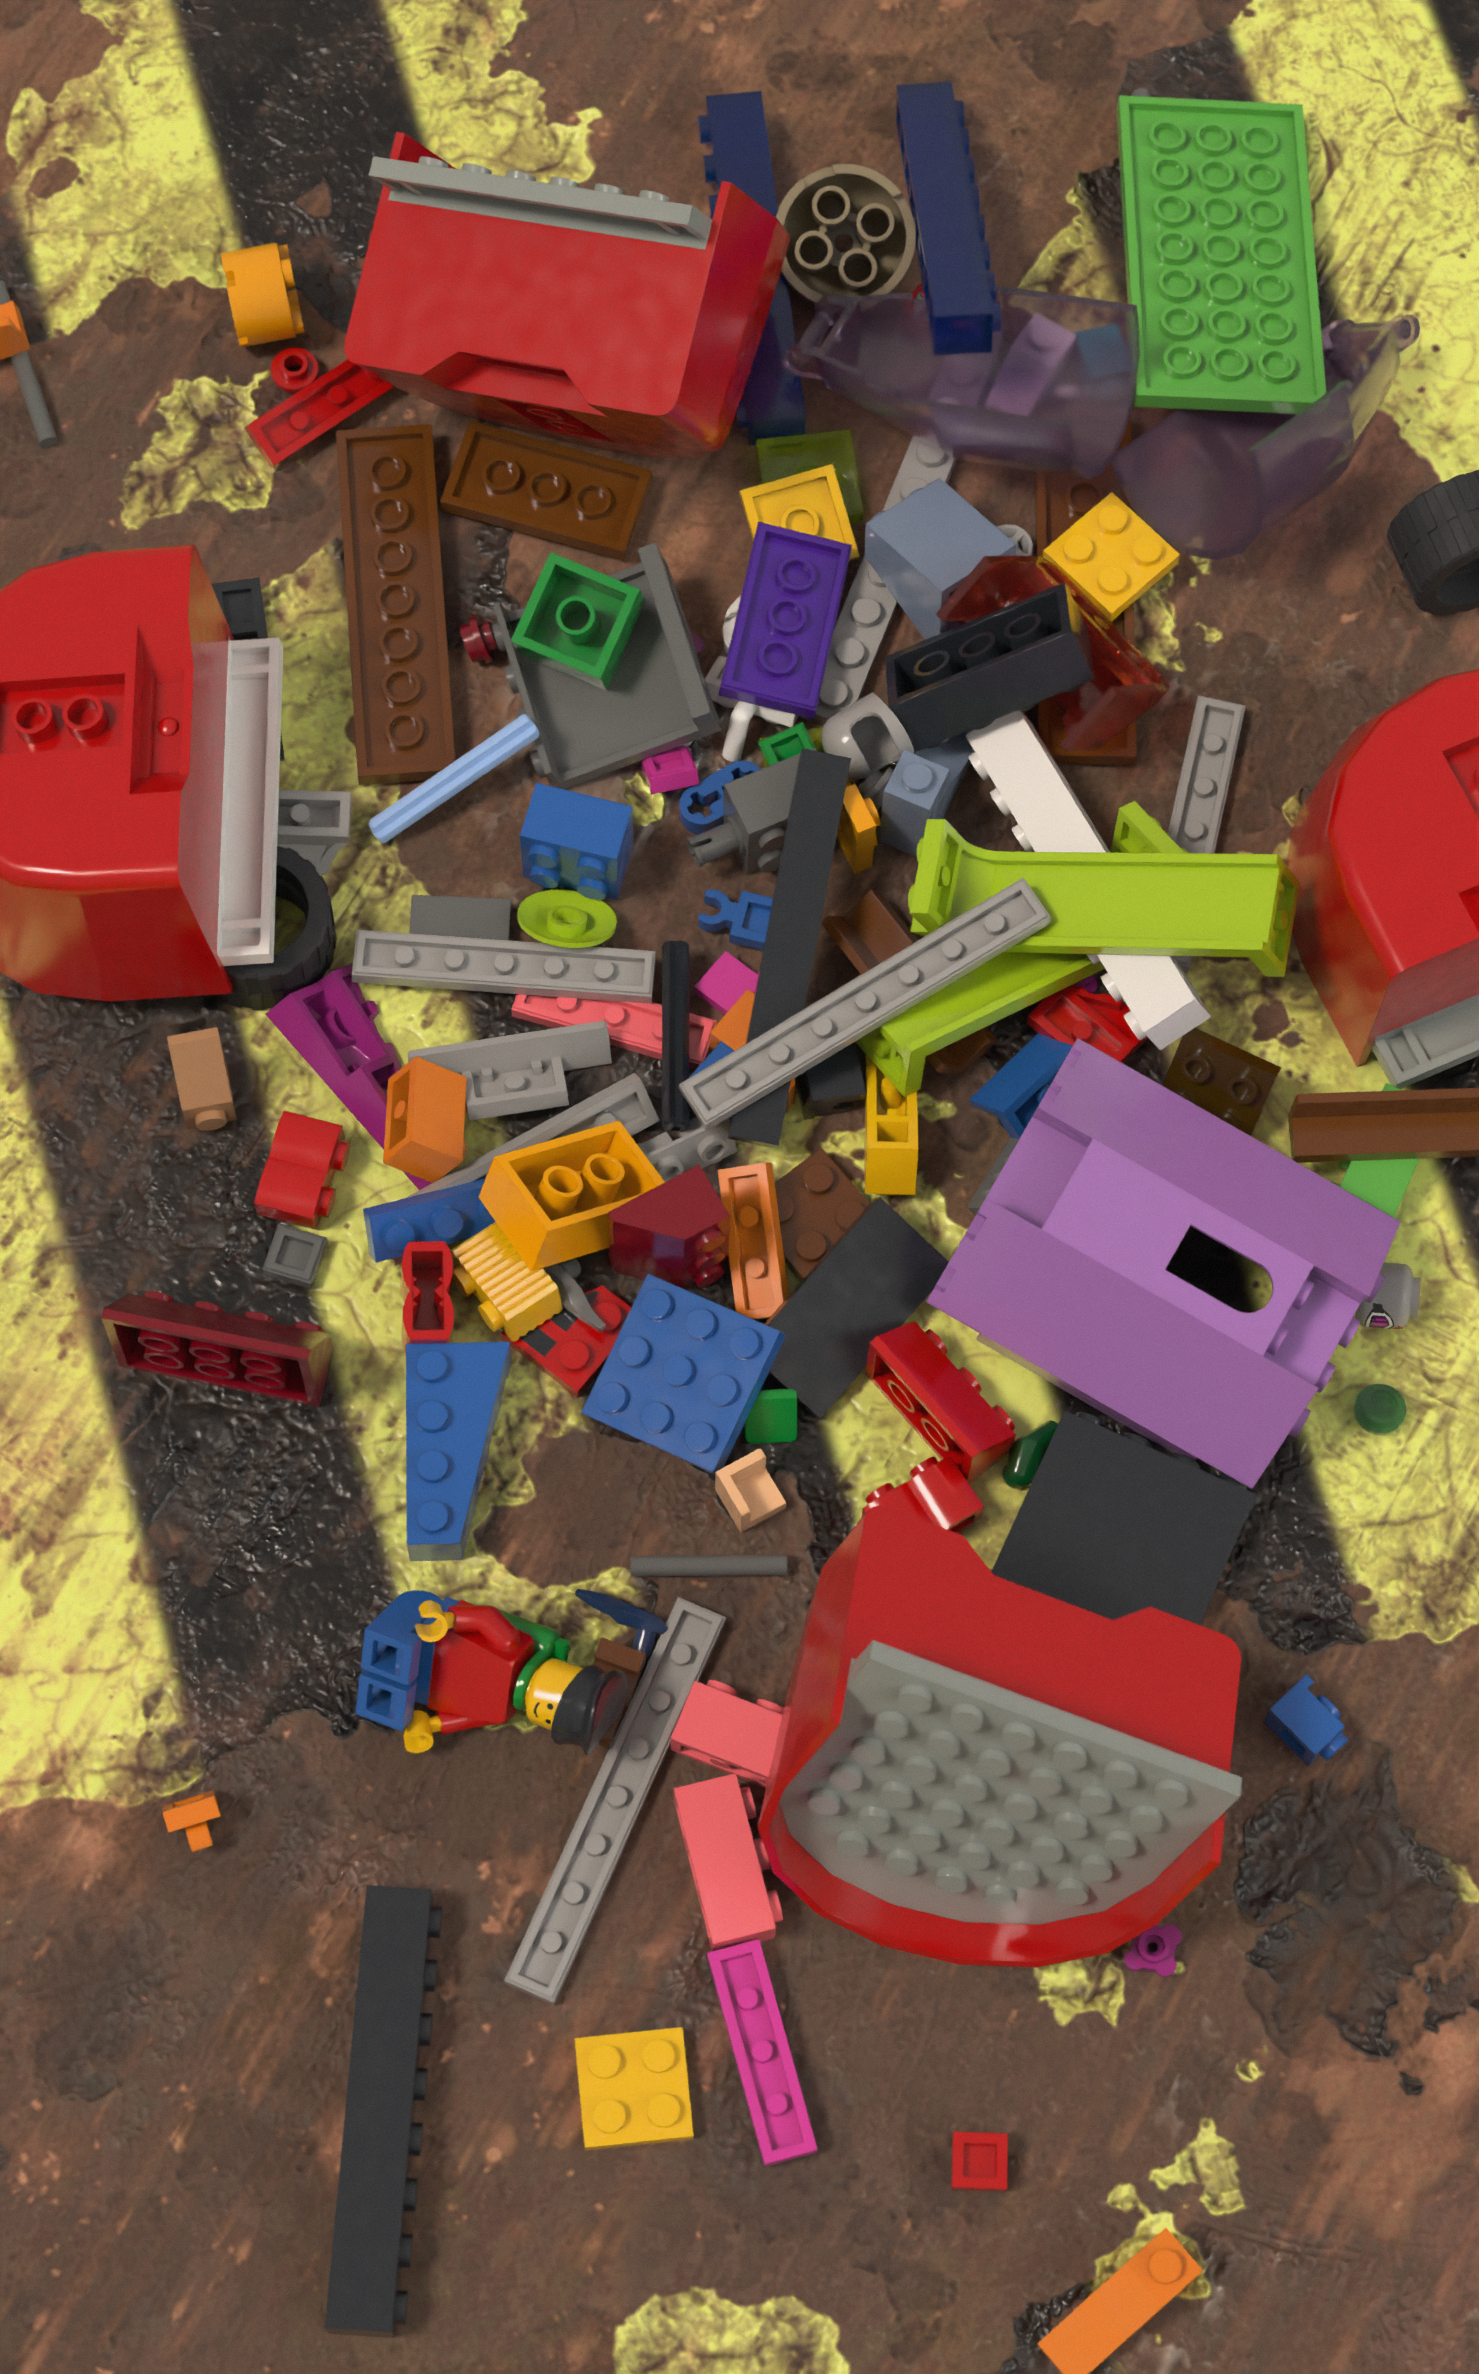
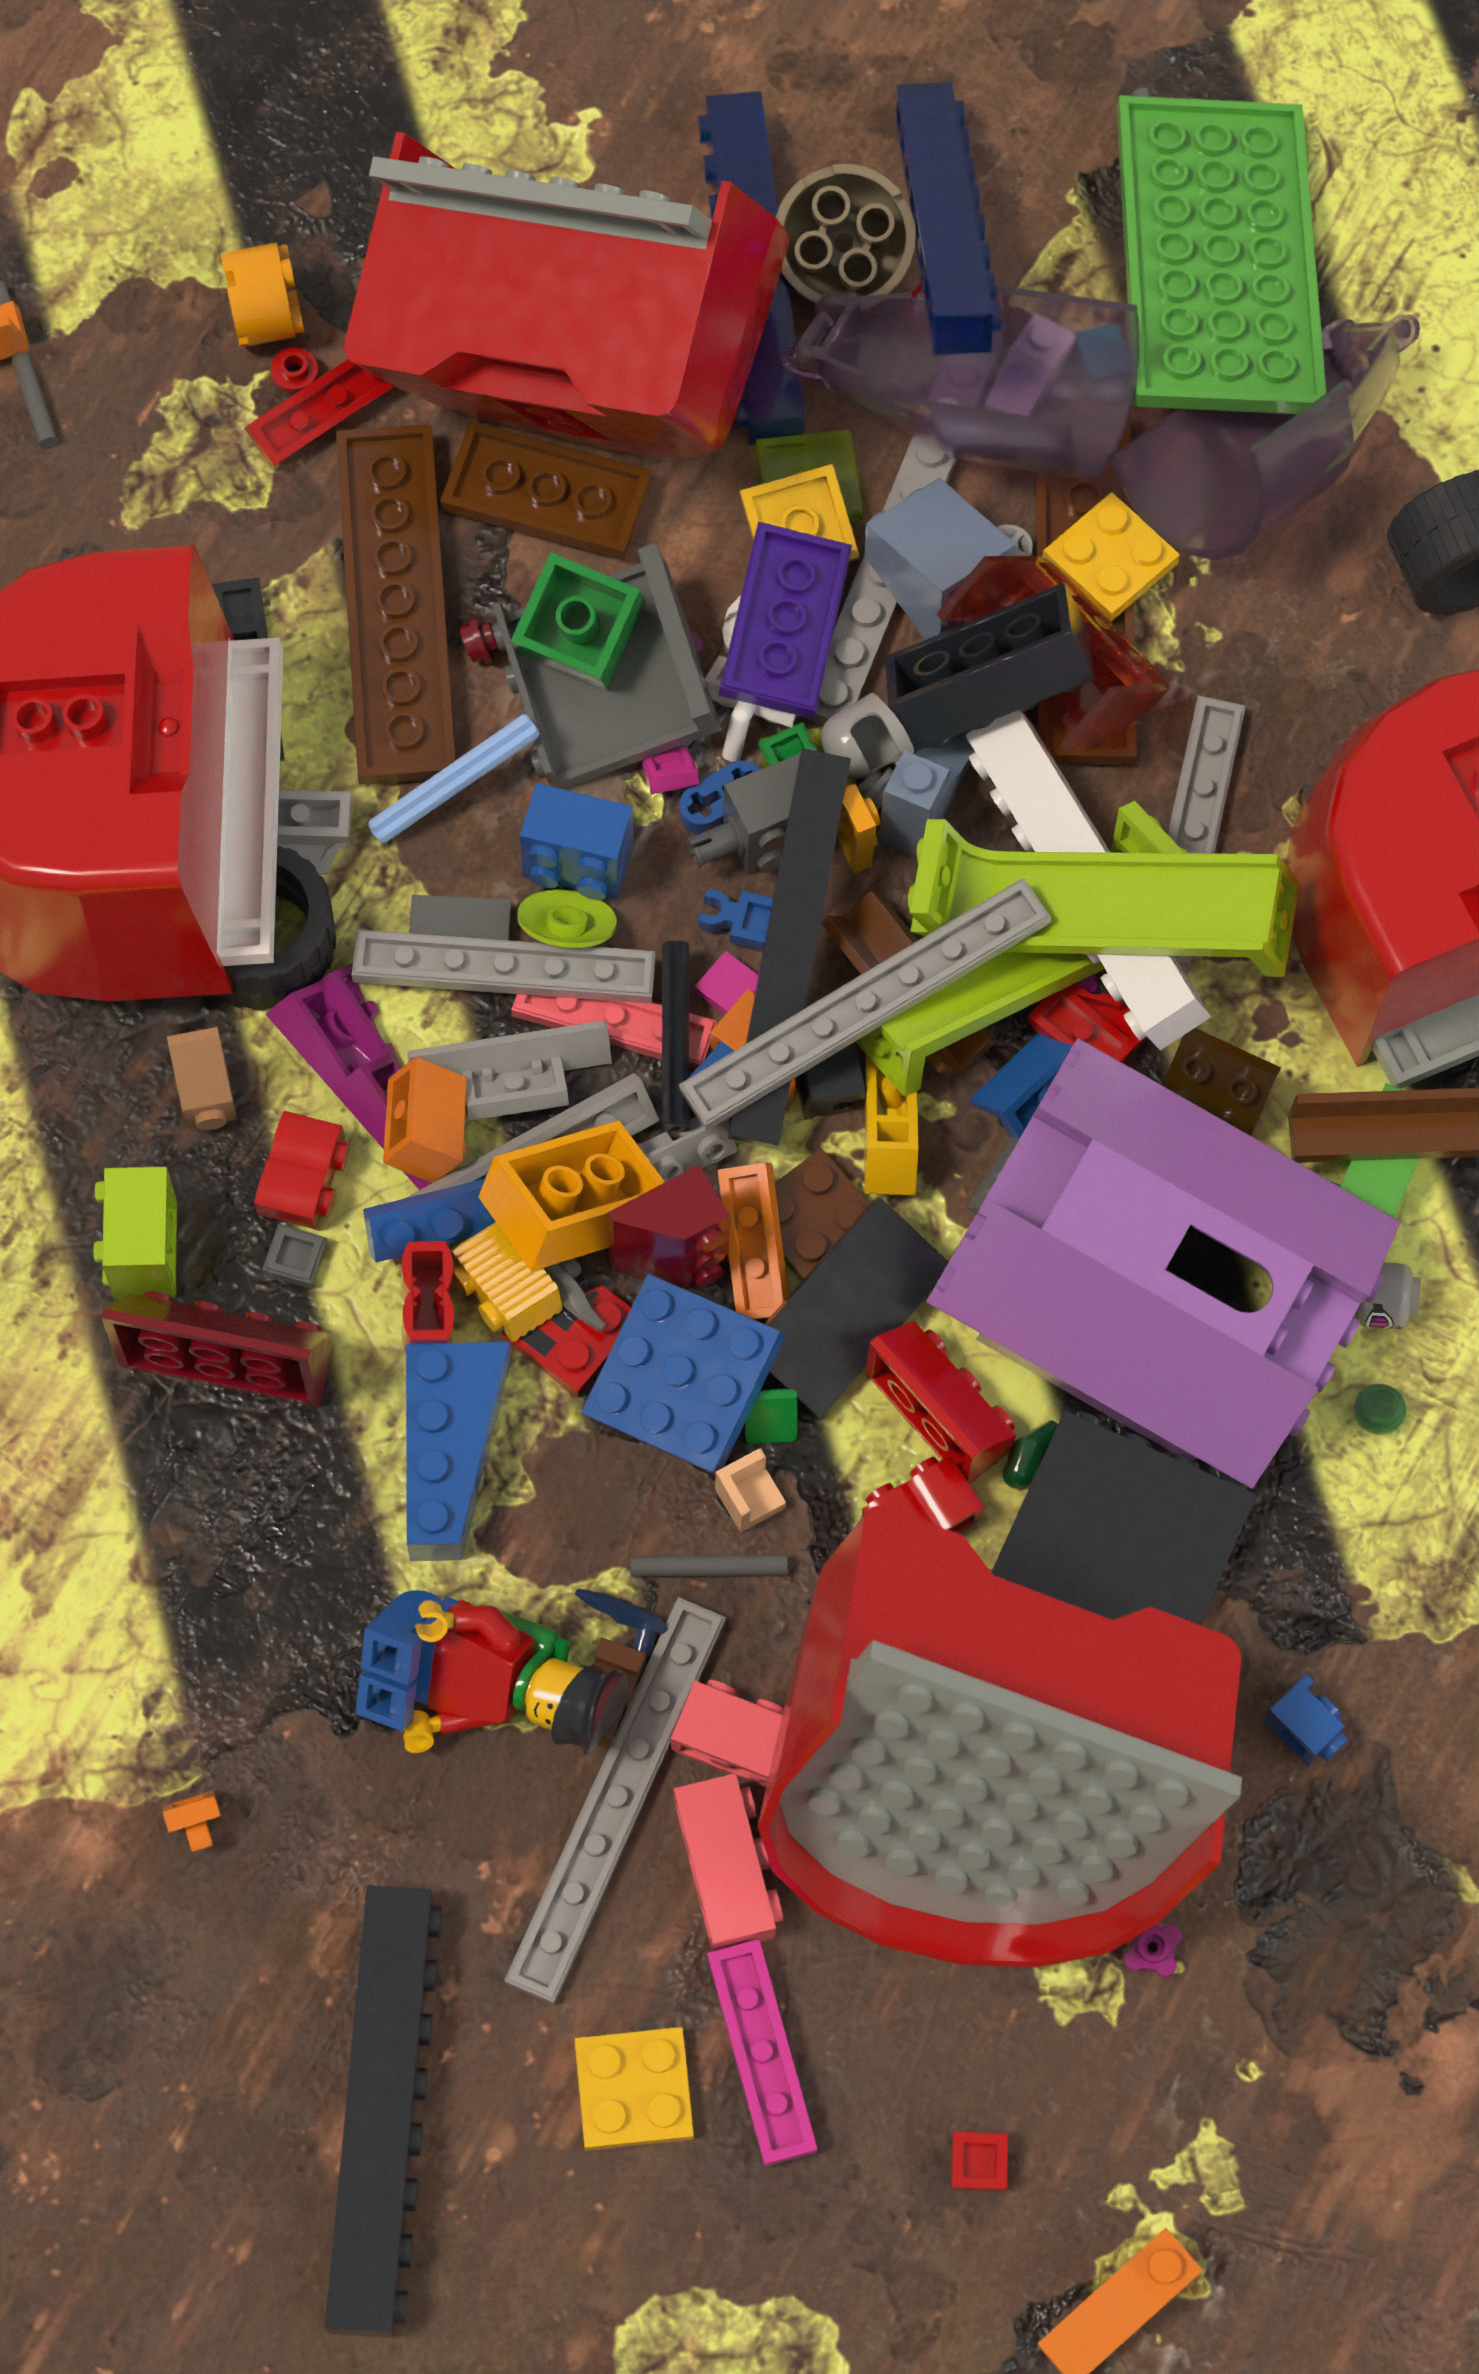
(137, 1231): none -> lime container

